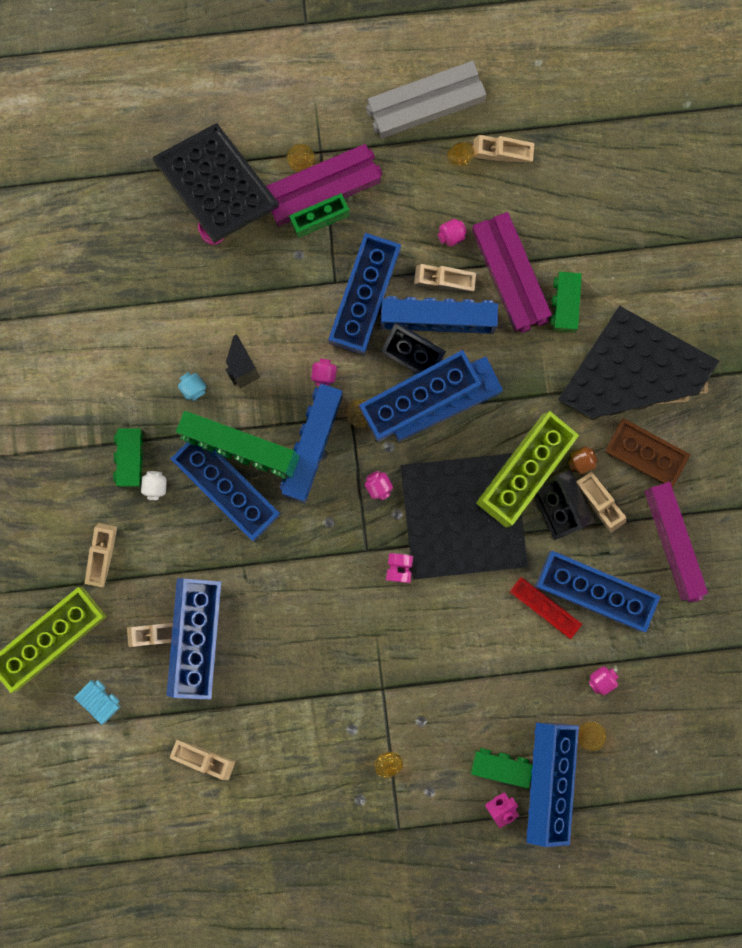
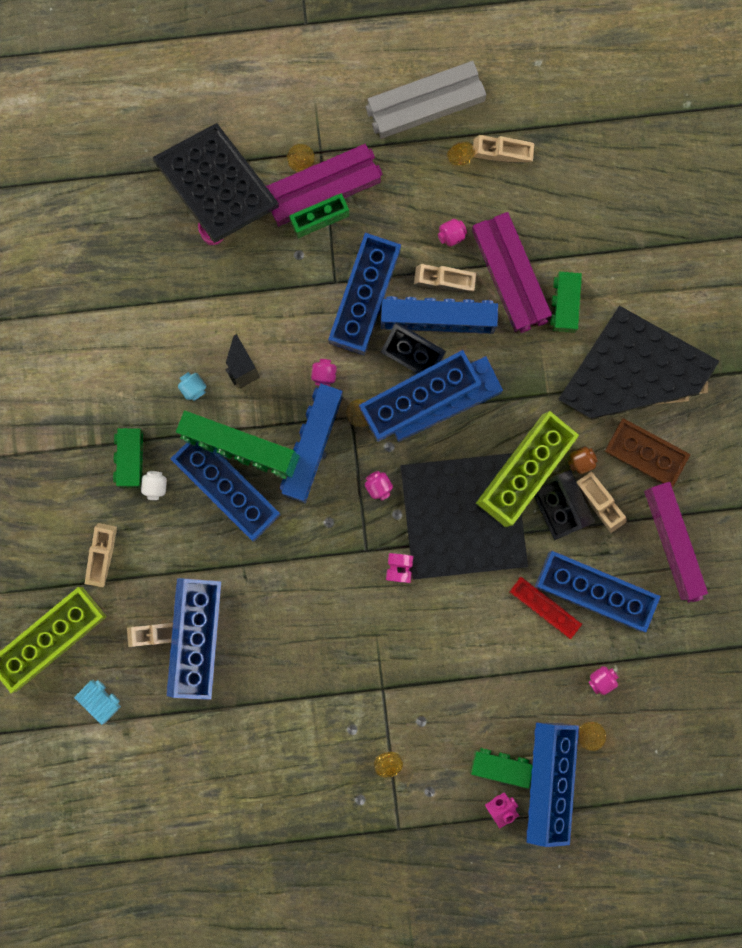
(202, 760): tan slope -> none

